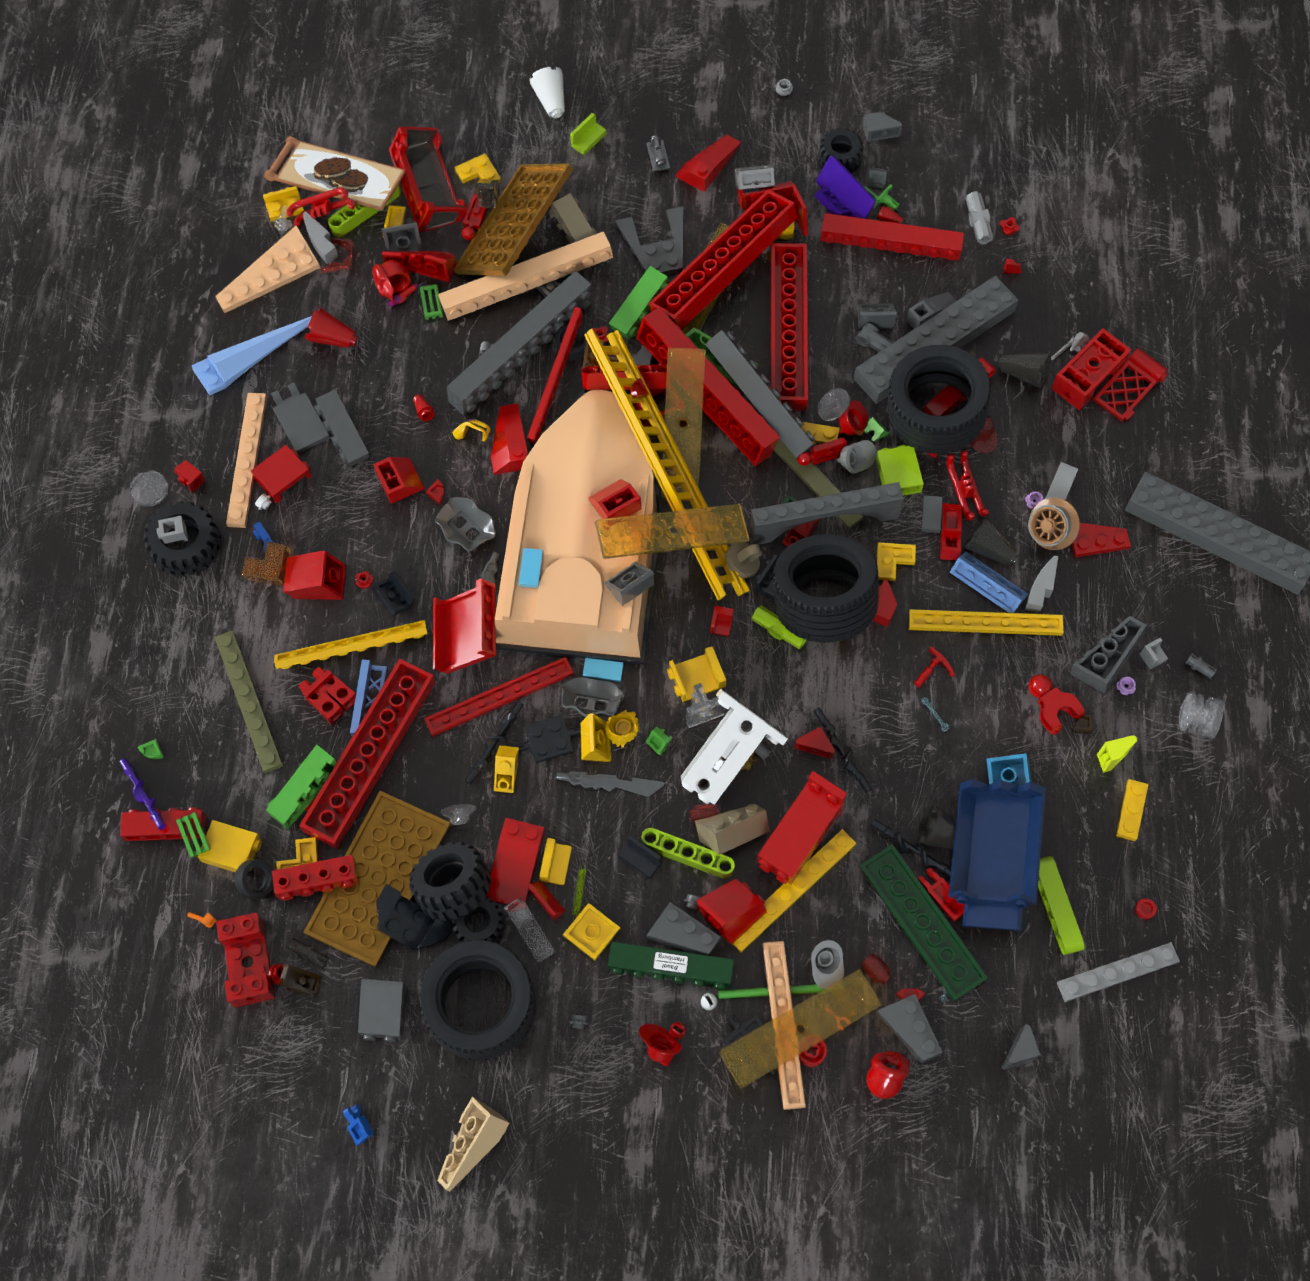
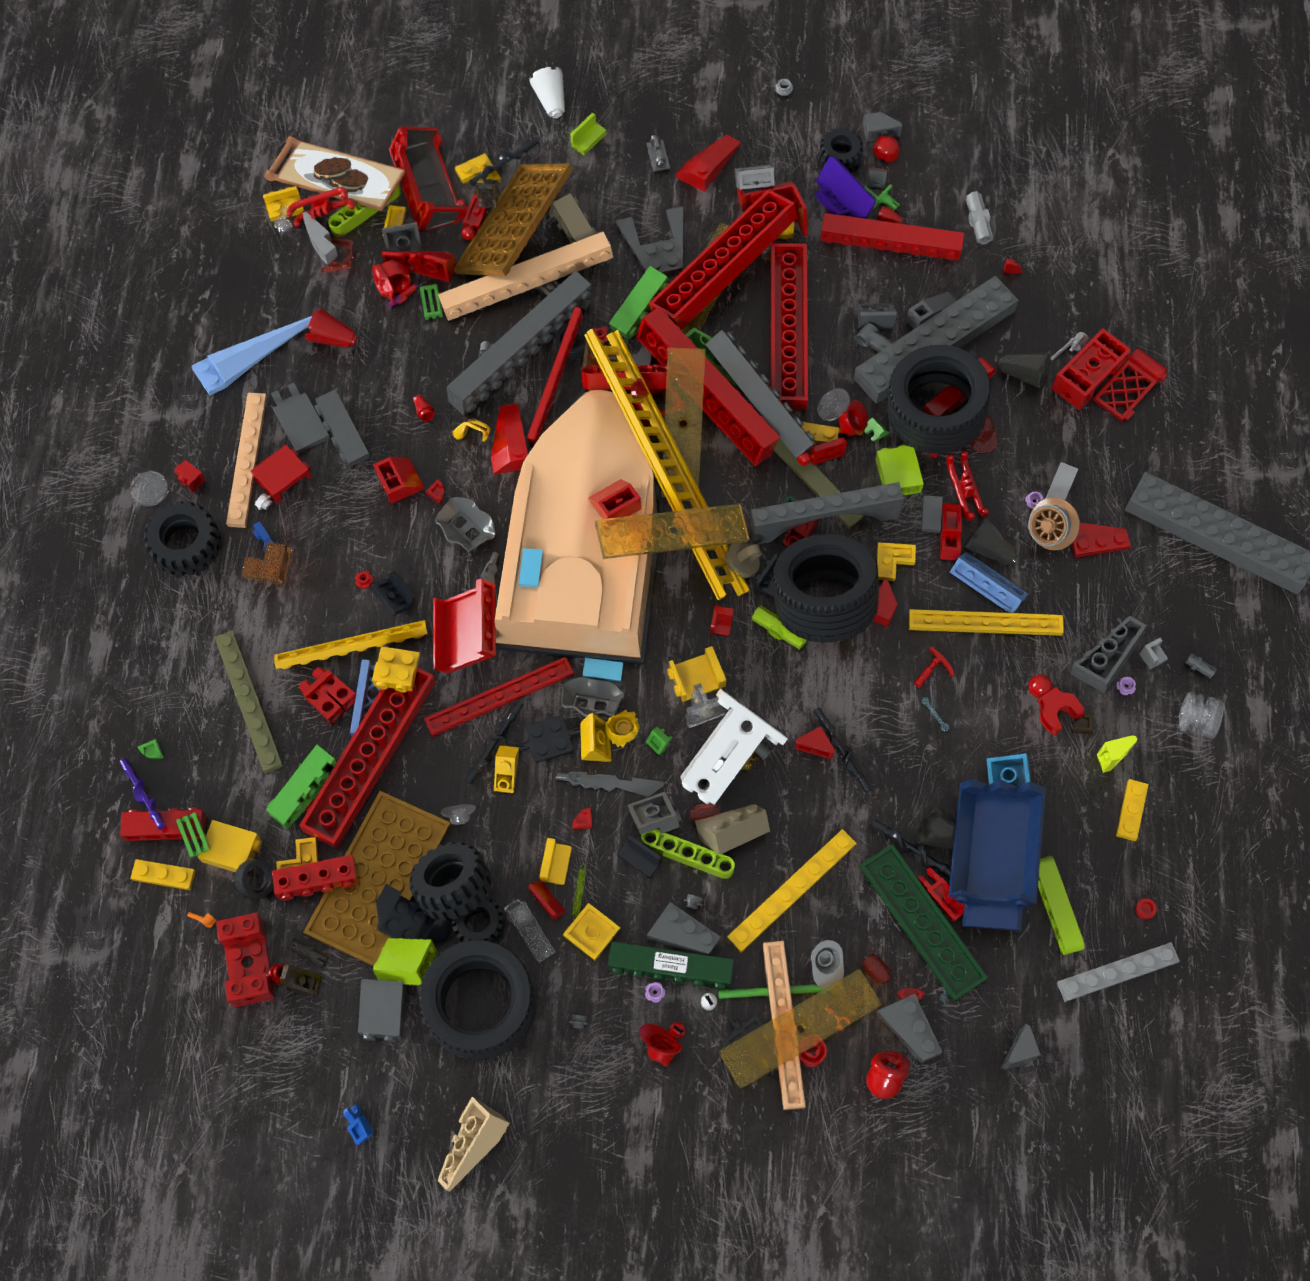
(163, 874): none -> yellow plate
(172, 529): light grey brick -> none
(276, 267): light nougat wing -> none
(314, 576): red slope -> none
(396, 669): none -> yellow plate
(405, 960): none -> lime brick
(504, 158): none -> black piece
(515, 861): red slope -> none
(583, 820): none -> red tile
(630, 582): dark grey slope -> none
(654, 987): none -> lavender plate
(655, 813): none -> dark grey plate
(732, 909): red slope -> none
(802, 829): red brick -> none
(858, 456): light grey piece -> none
(886, 148): none -> red hair
(1009, 230): red plate -> none
(1042, 586): light grey slope -> none

